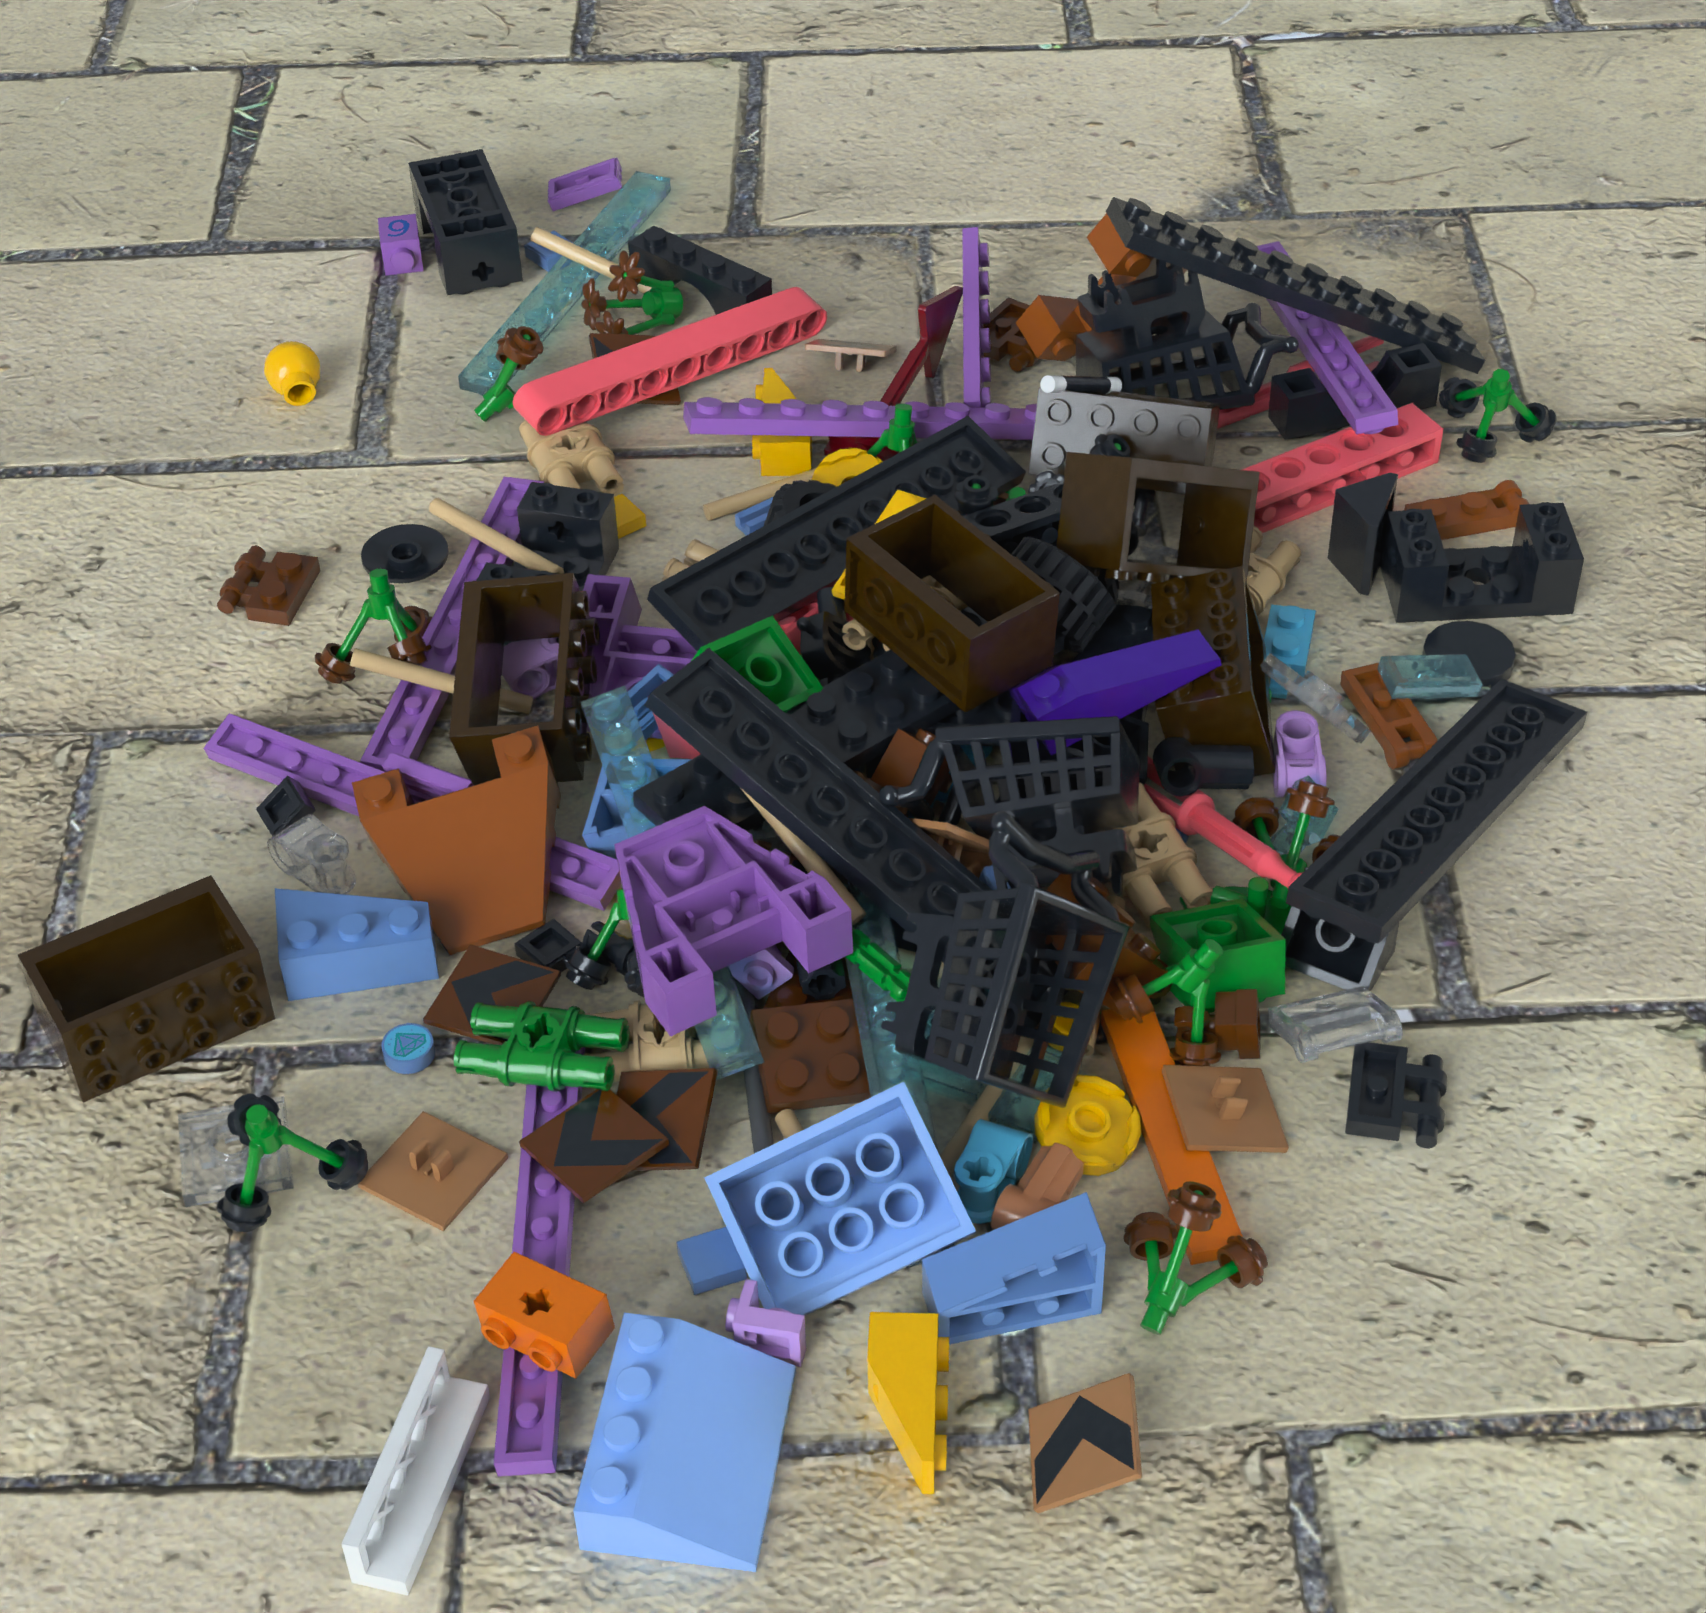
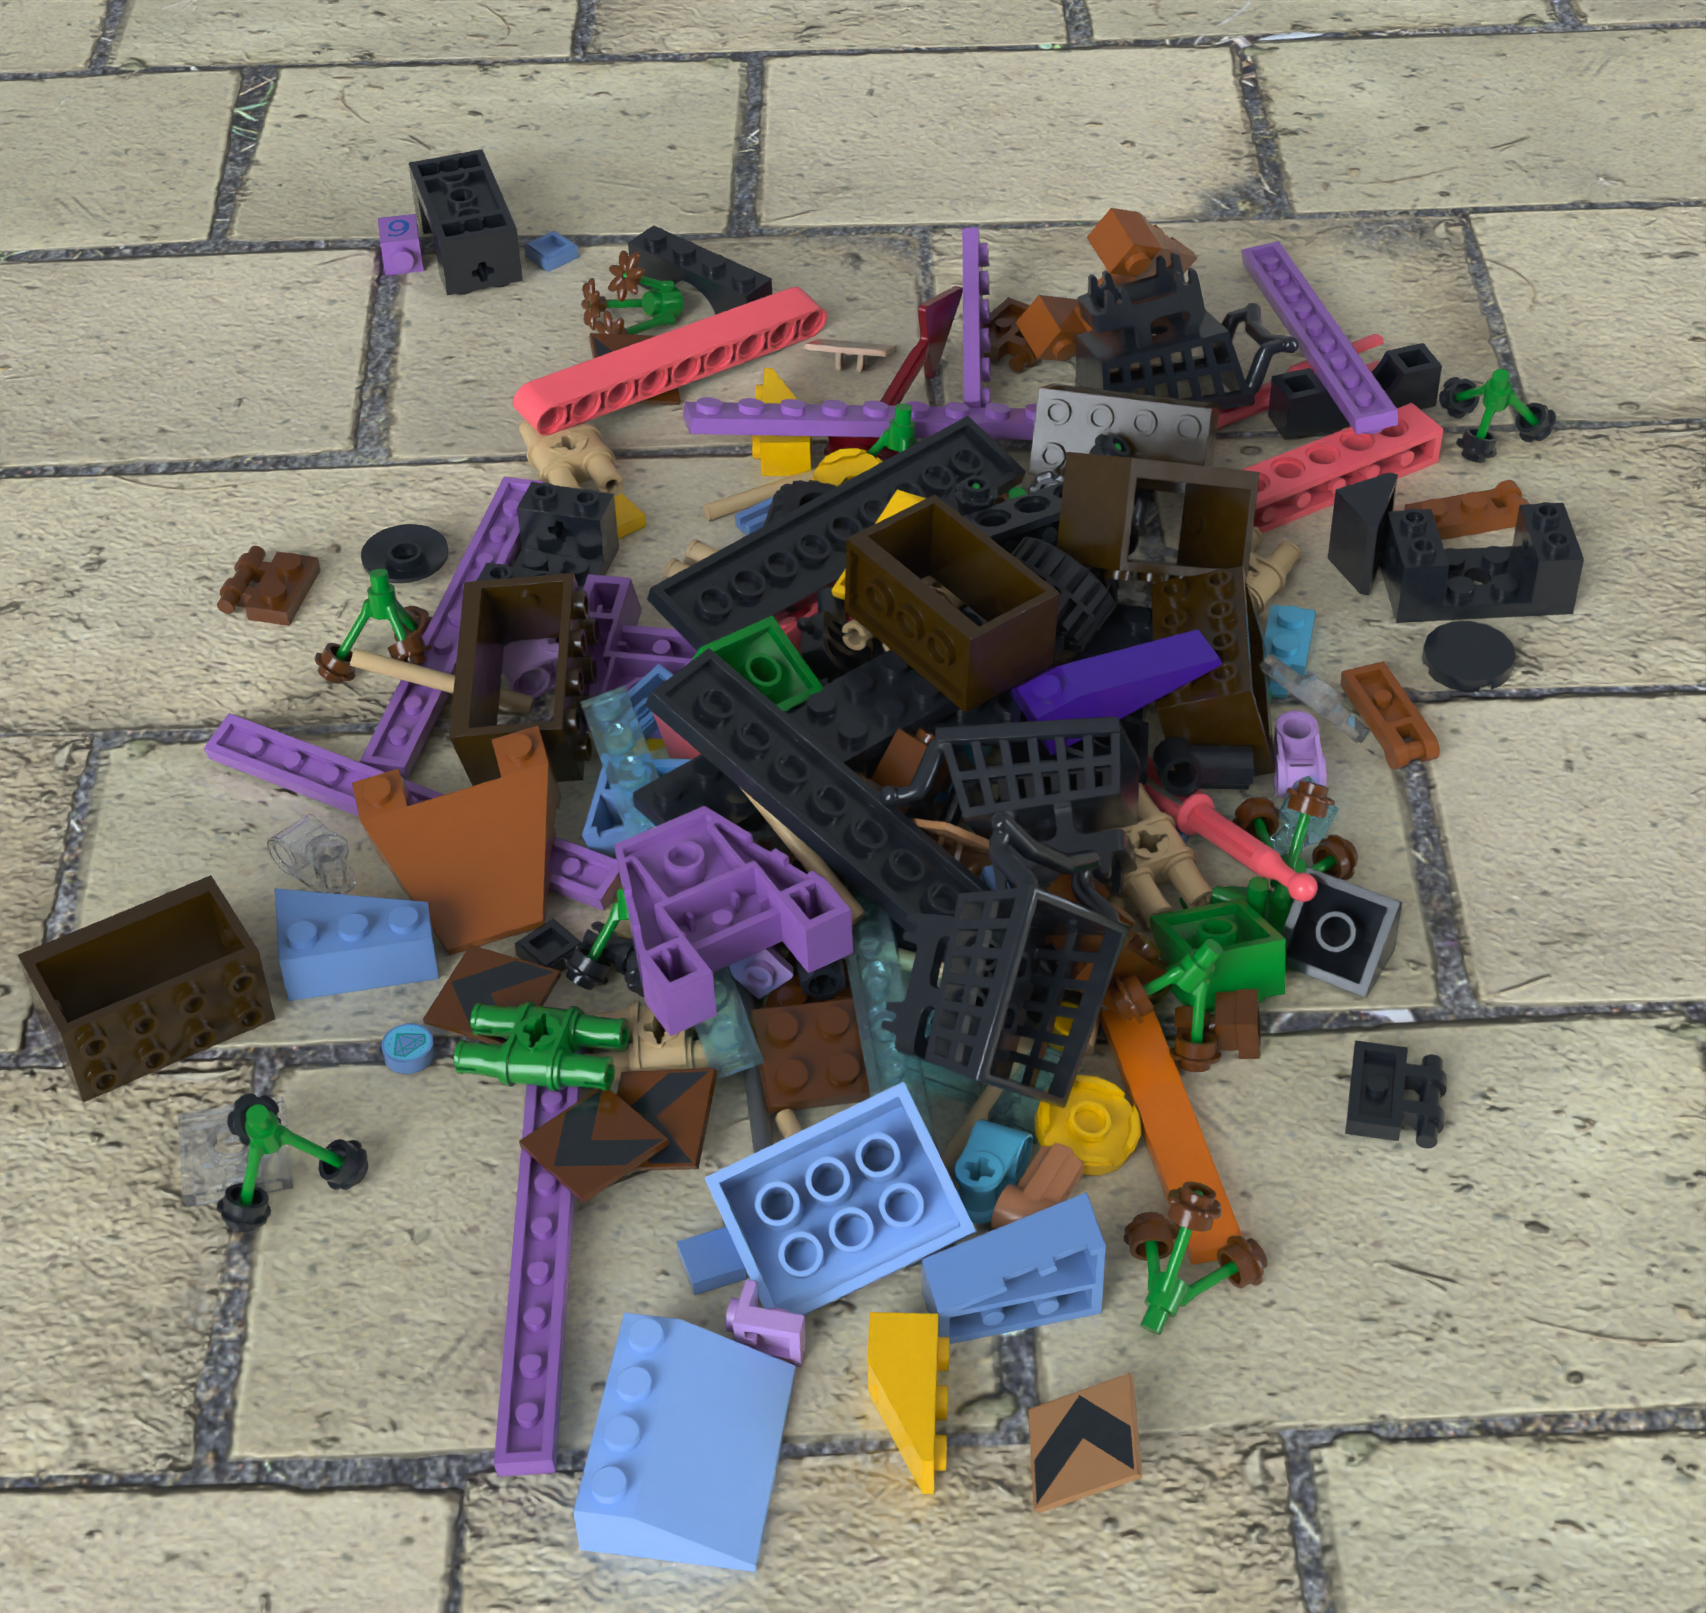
(284, 806): black tile -> none
(293, 372): yellow piece -> none
(413, 1477): white fence -> none
(423, 779): medium lavender tile -> none
(433, 1170): medium nougat piece -> none
(492, 537): tan piece -> none
(515, 352): plant -> none
(544, 1315): orange brick -> none
(564, 282): clear light blue plate -> none
(576, 254): tan bar -> none
(584, 184): medium lavender tile -> none
(879, 966): green axle -> none
(1082, 384): bar -> none
(1224, 1109): medium nougat piece -> none
(1283, 281): black plate -> none
(1335, 1022): clear plate -> none
(1429, 676): clear light blue plate -> none
(1435, 811): black plate -> none

